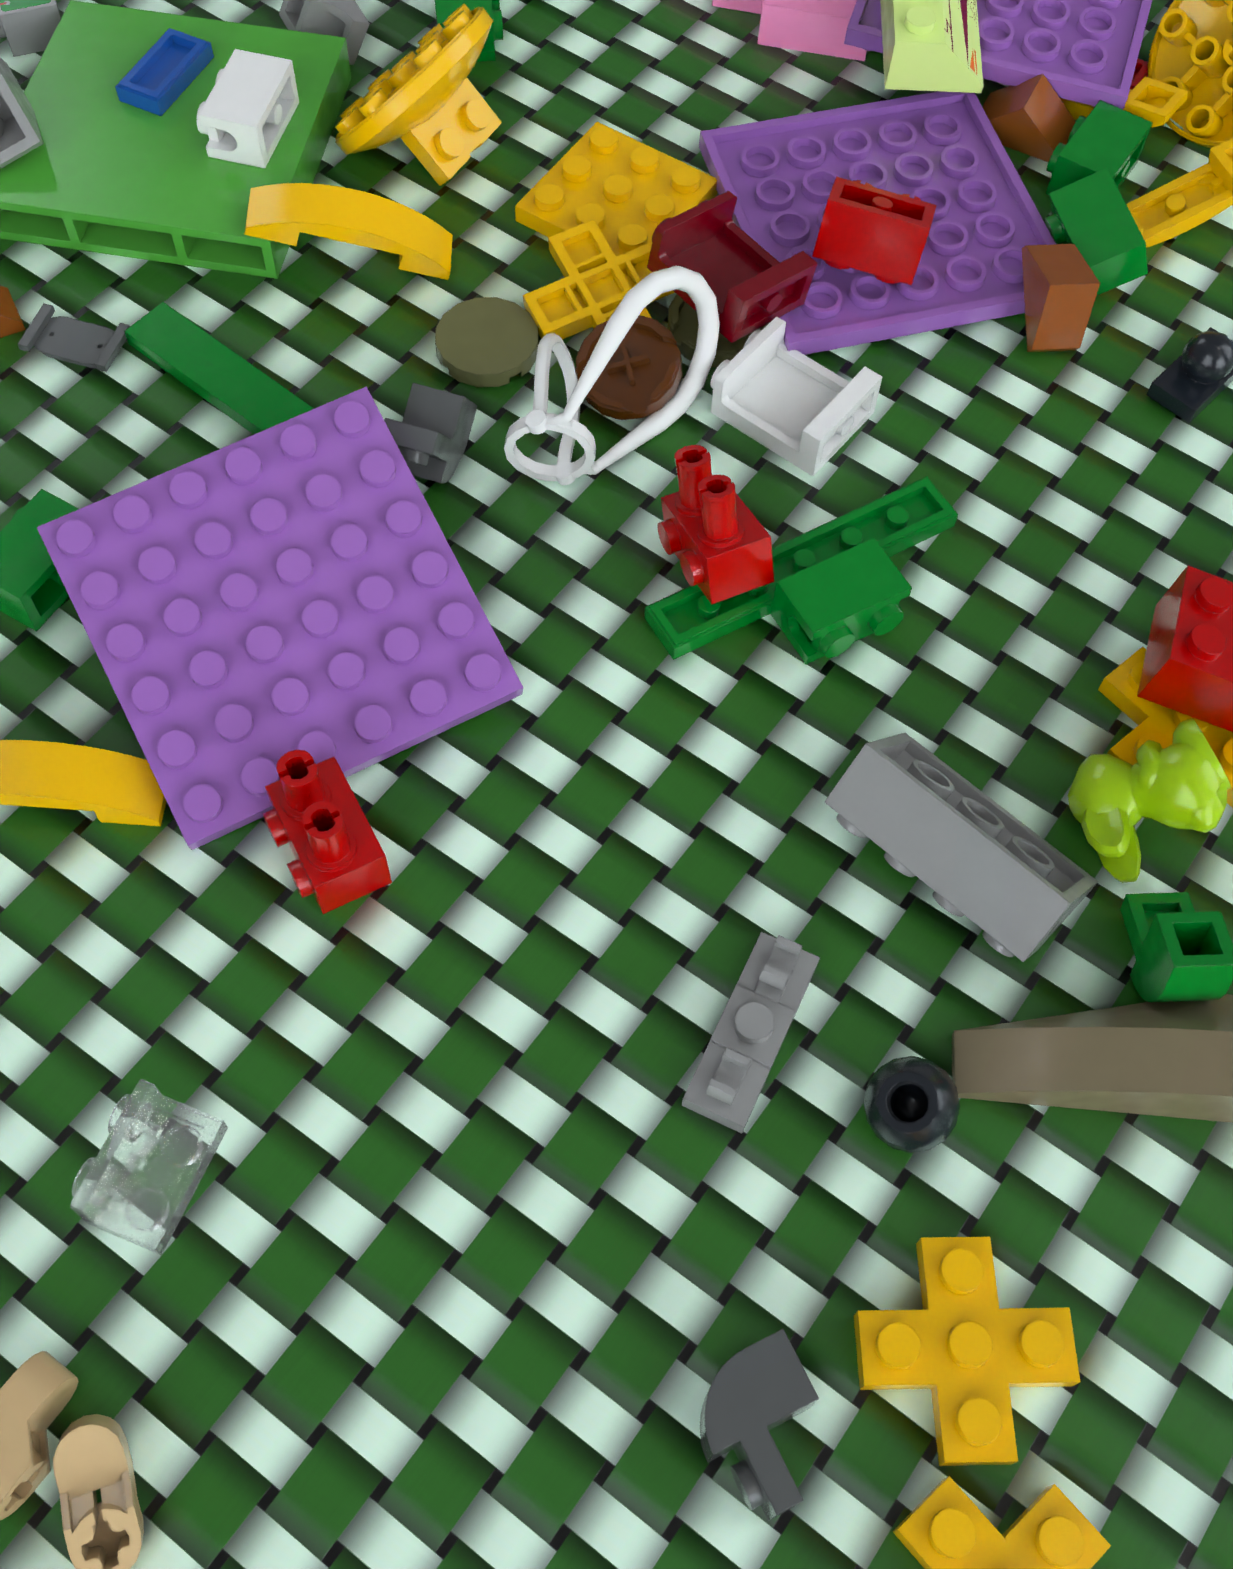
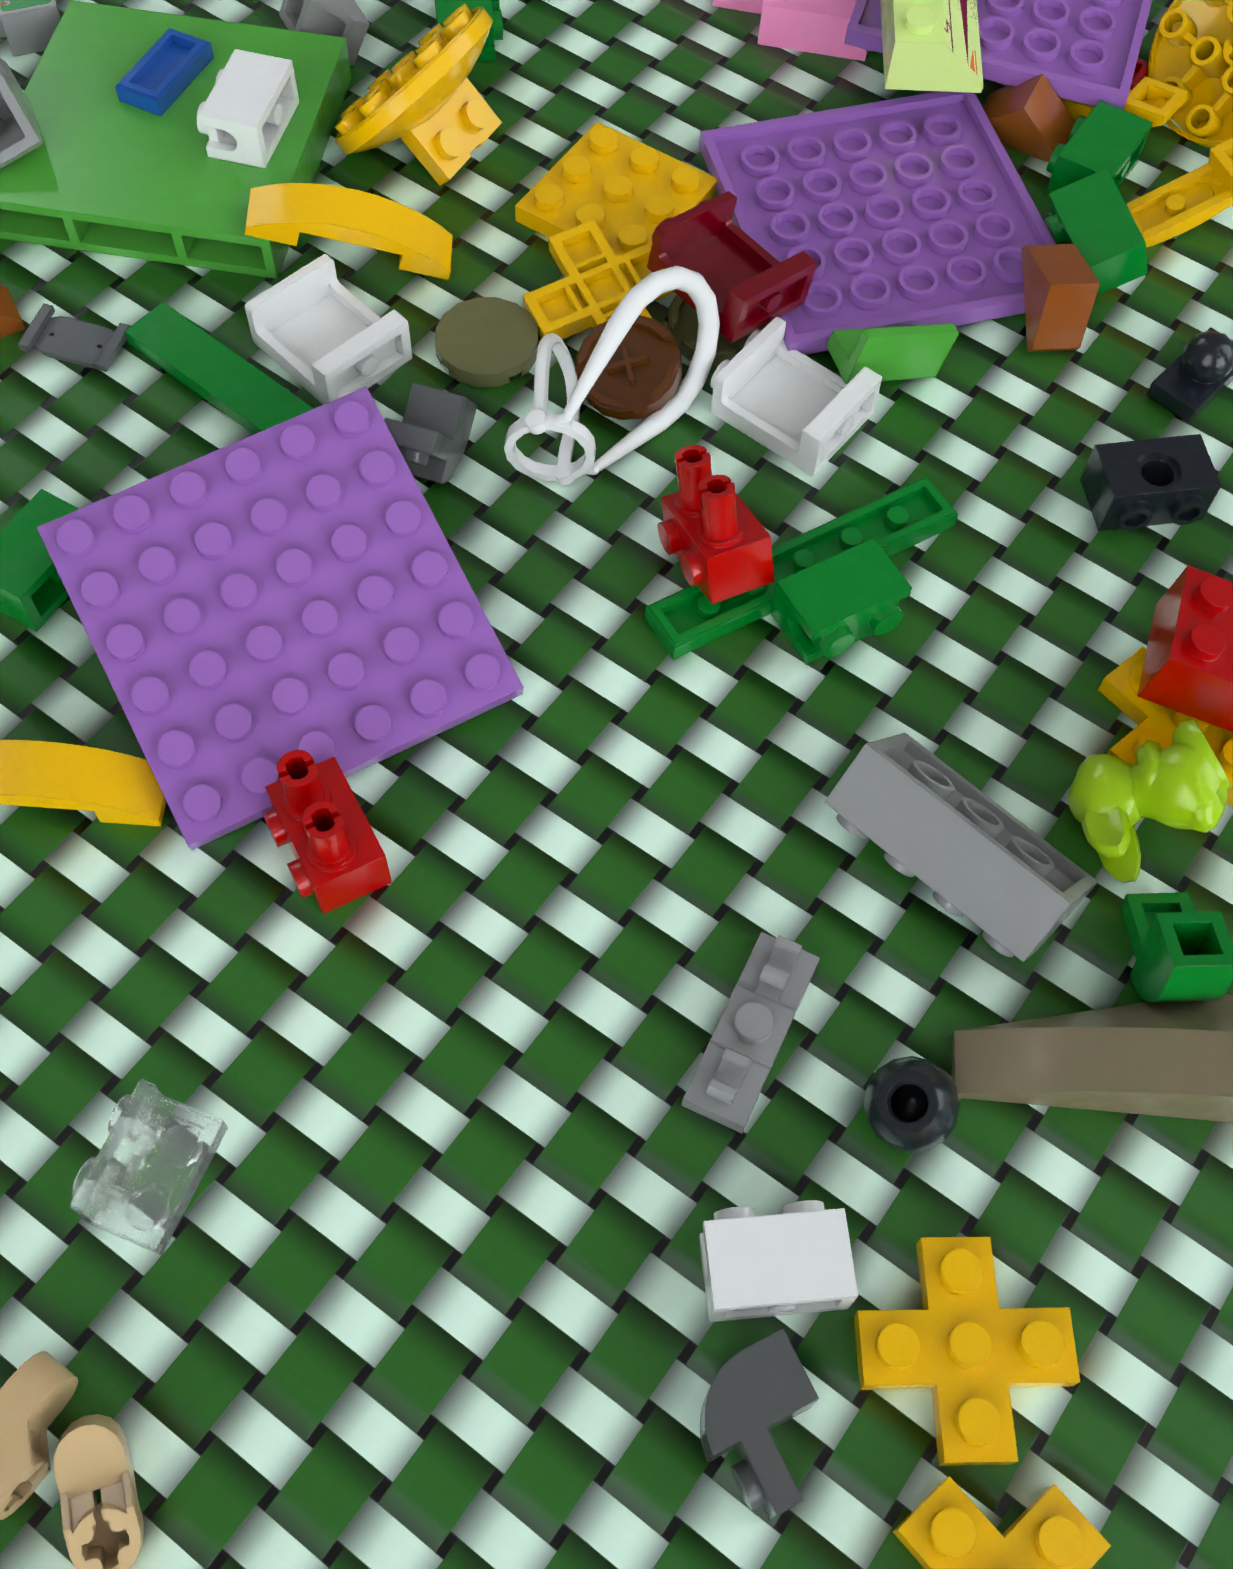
(326, 333): none -> white panel
(777, 1262): none -> white brick
(873, 231): red brick -> none
(892, 351): none -> bright green panel
(1149, 482): none -> black brick

